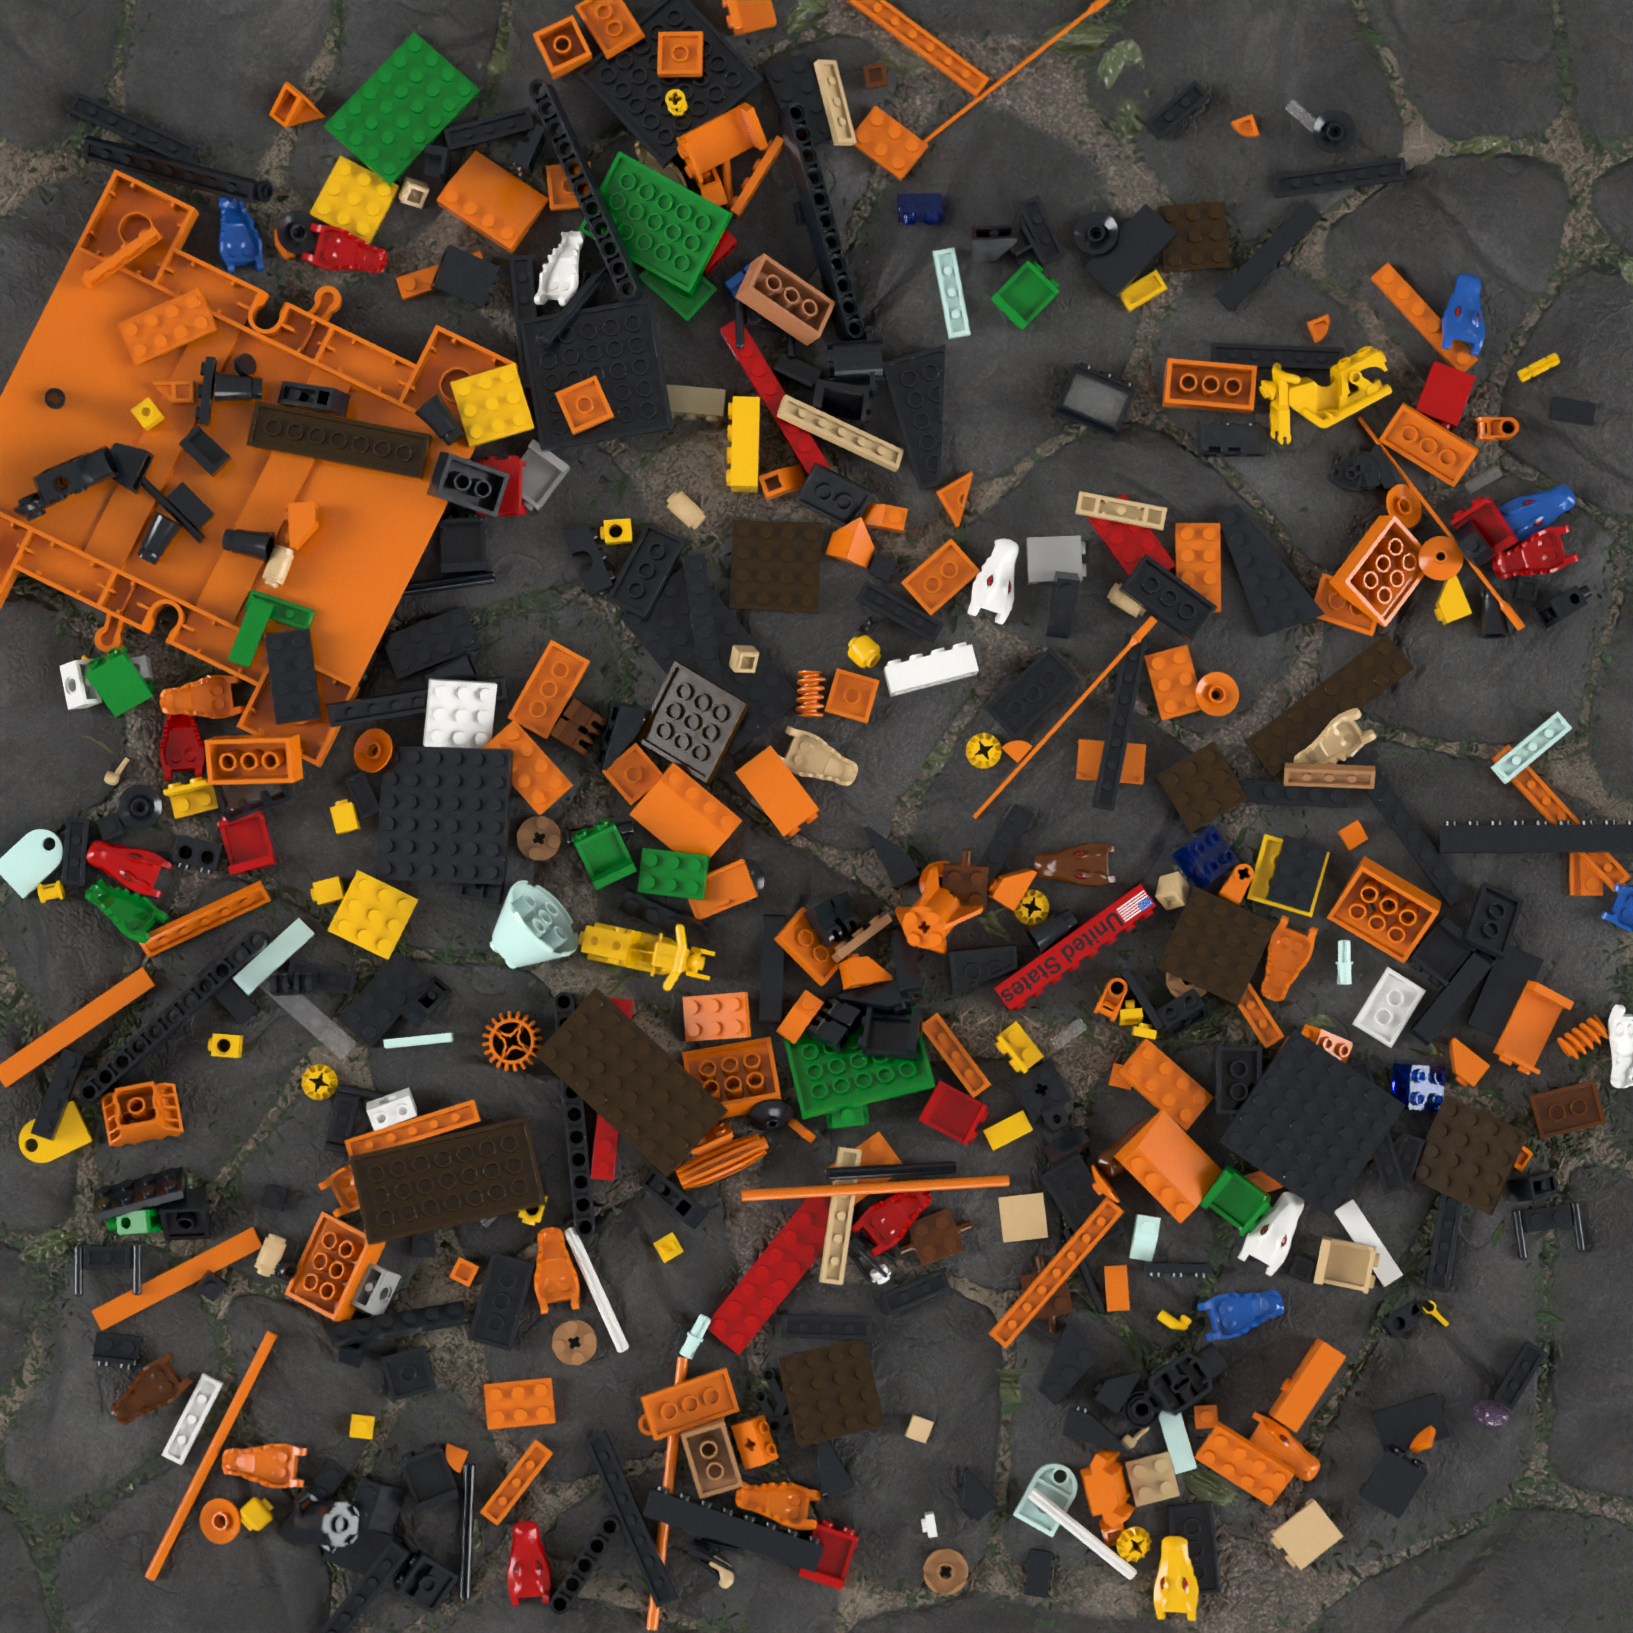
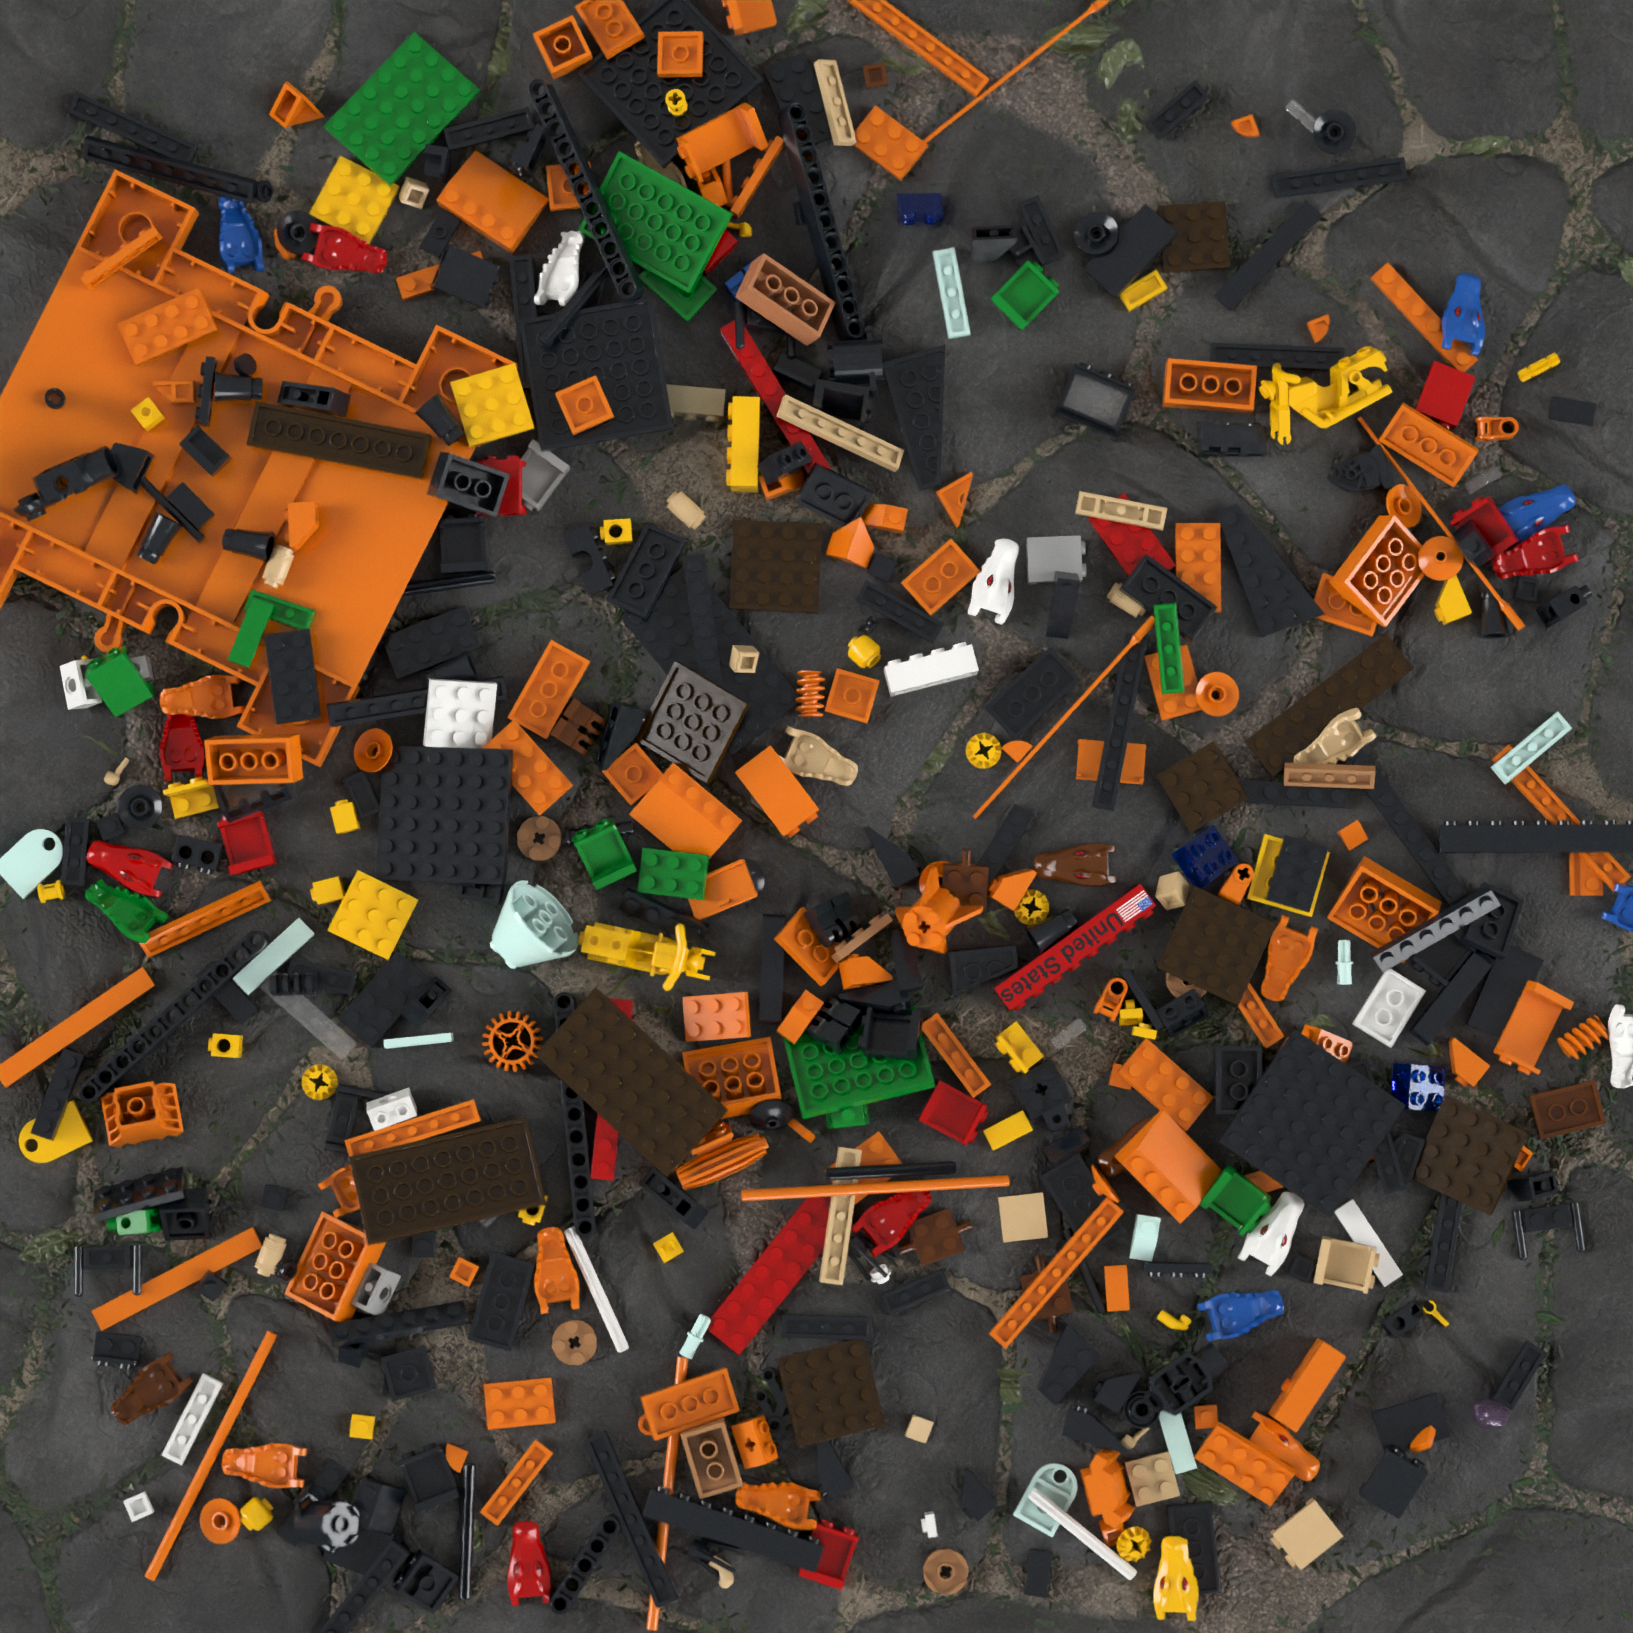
(138, 1506): none -> white plate
(440, 233): none -> black plate
(744, 228): none -> yellow hand
(784, 463): none -> black brick
(1169, 648): none -> green tile
(1435, 928): none -> plate

